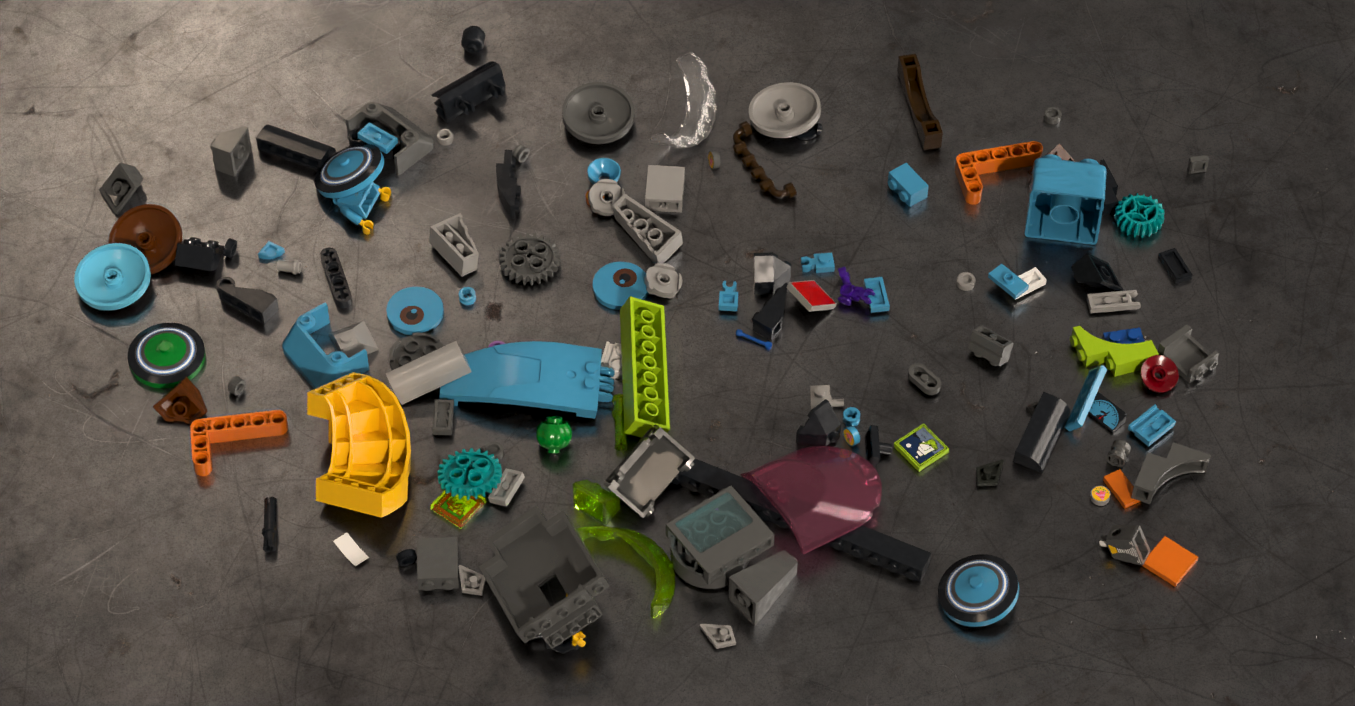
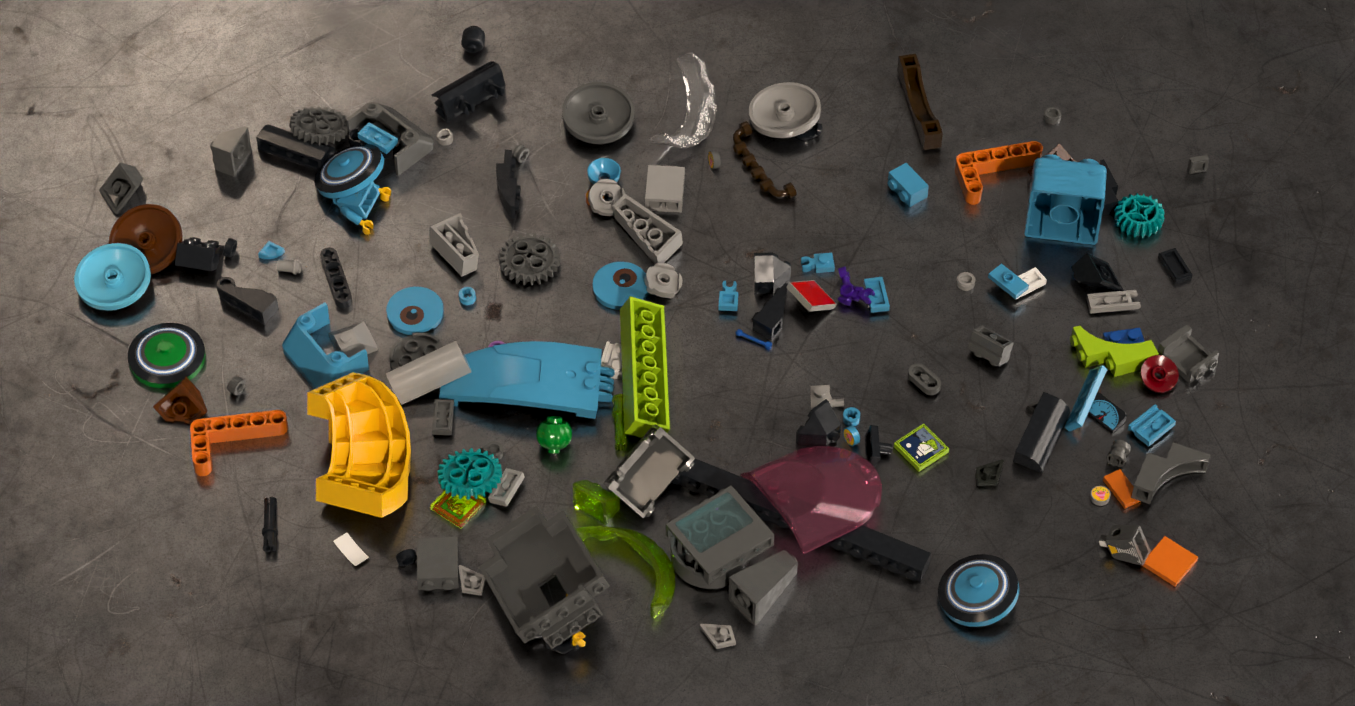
(318, 125): none -> dark grey gear

